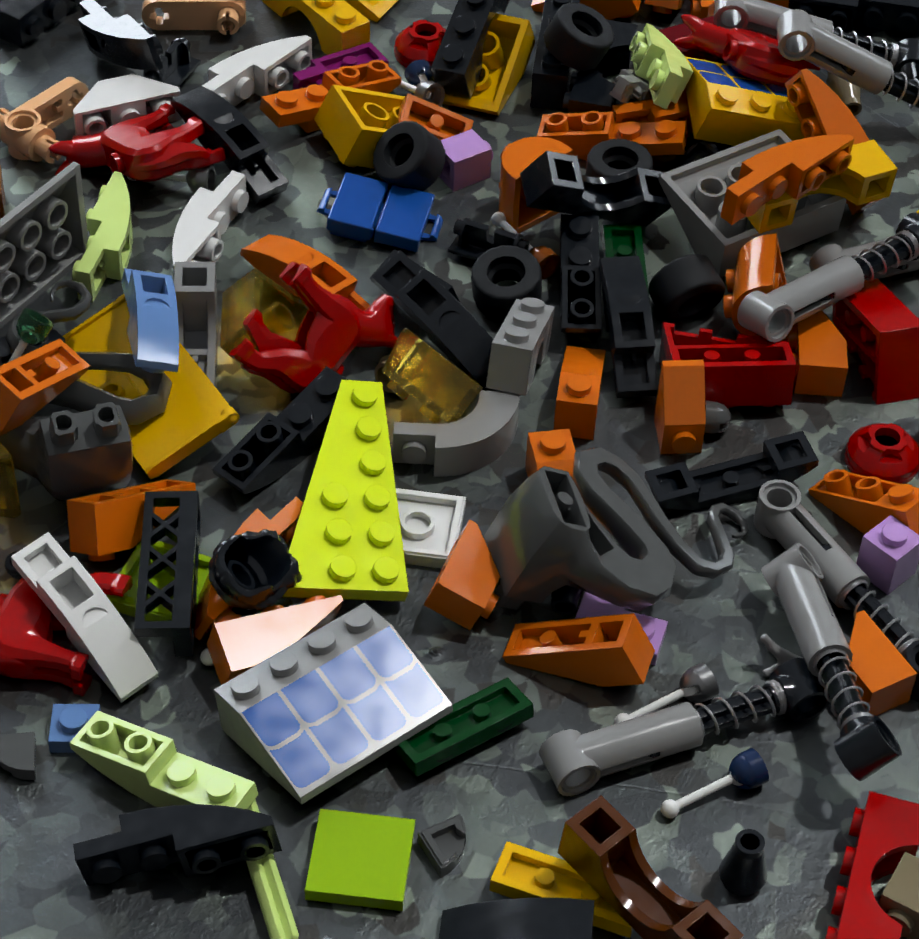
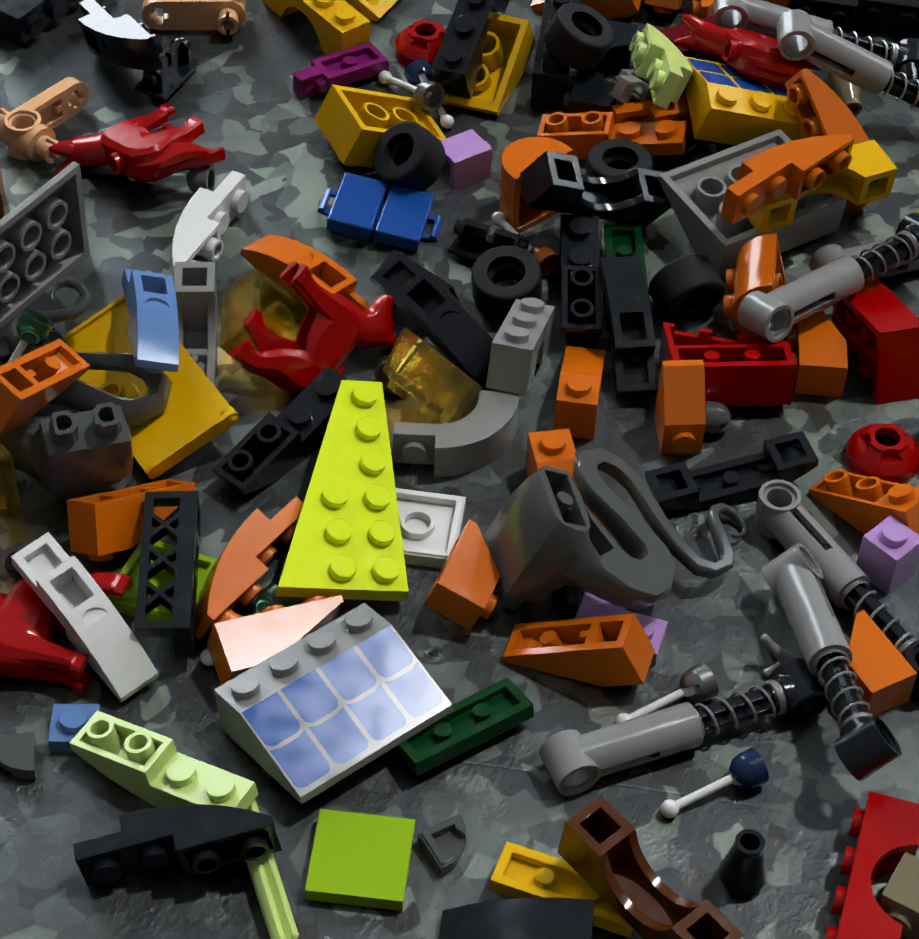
(109, 239): yellowish green slope -> none
(120, 100): white slope -> none
(243, 144): black slope -> none
(253, 569): black hair -> none
(260, 69): white slope -> none
(302, 104): orange slope -> none
(432, 117): orange slope -> none

